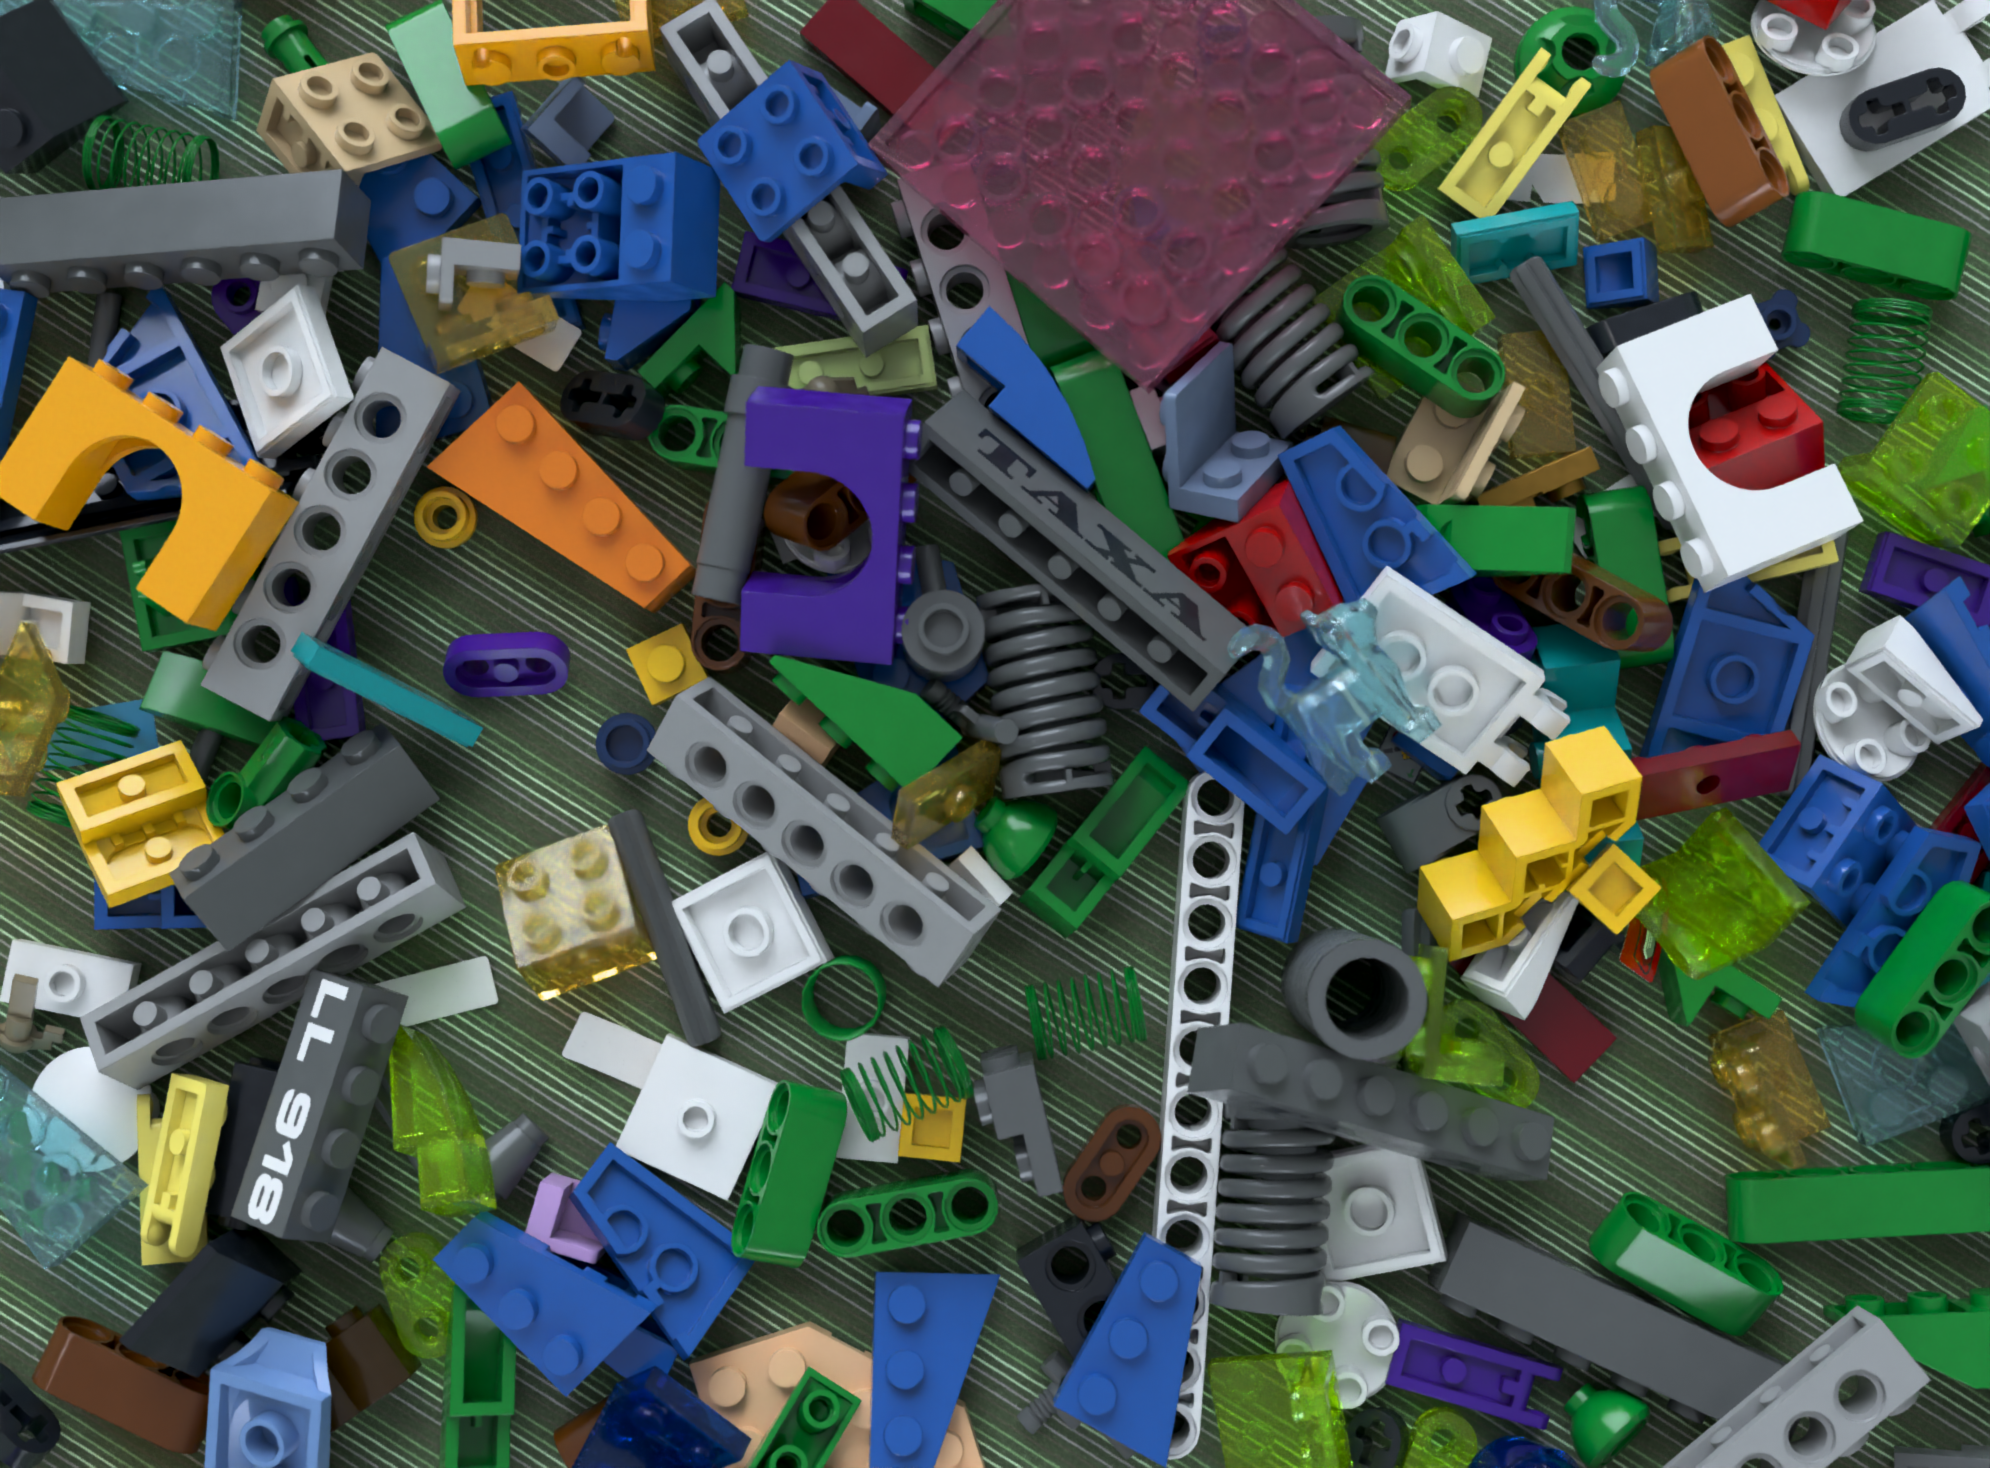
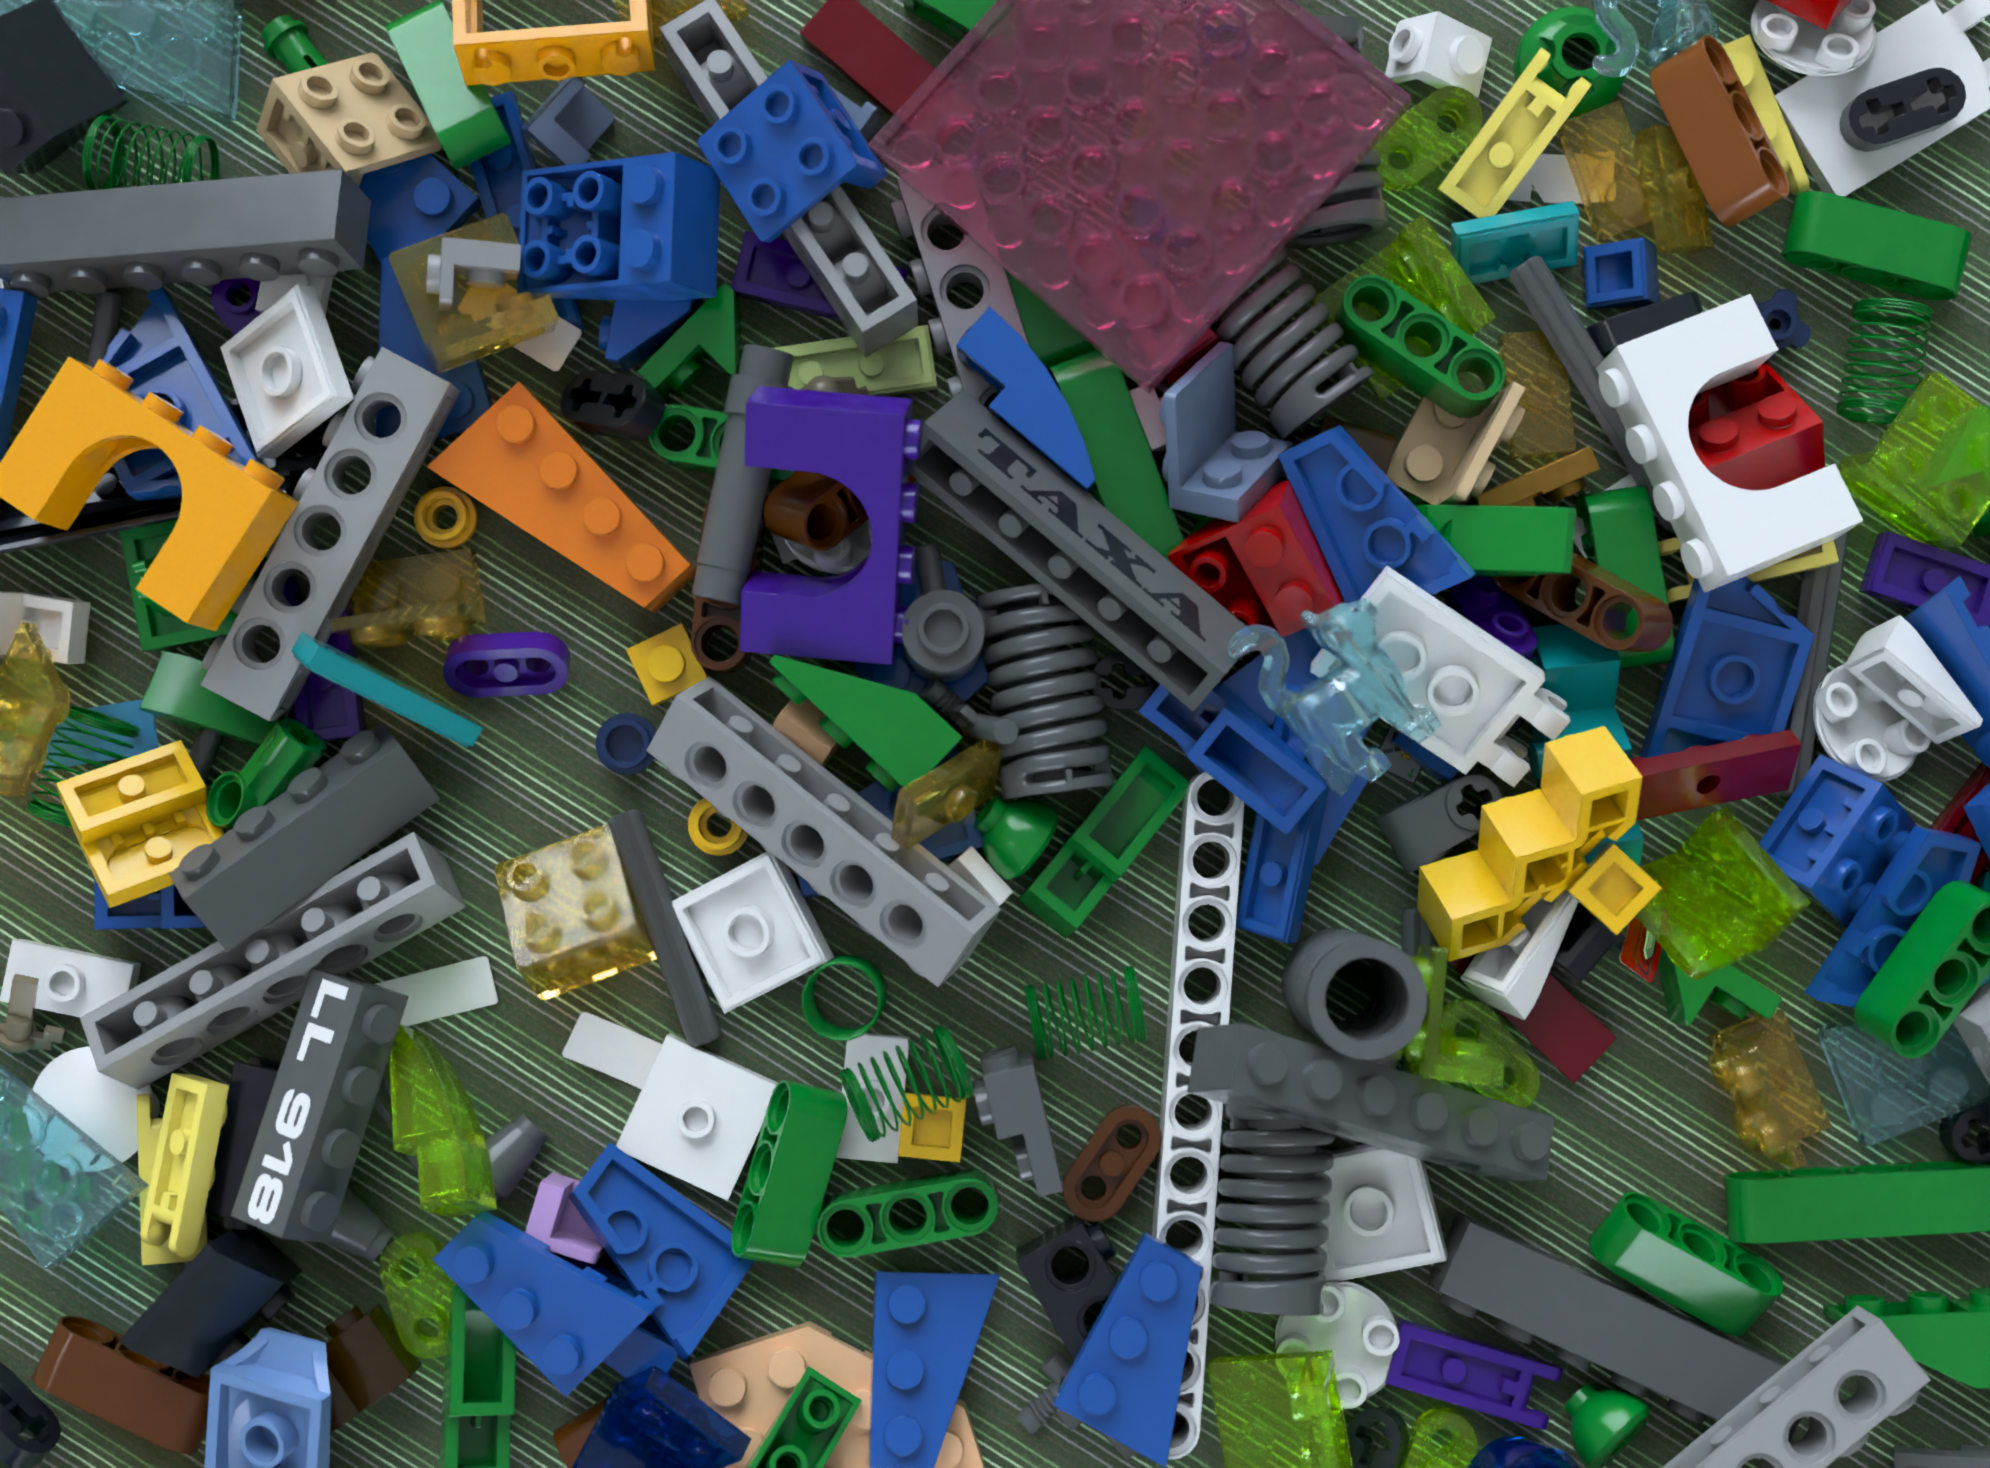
(413, 595): none -> clear yellow bracket

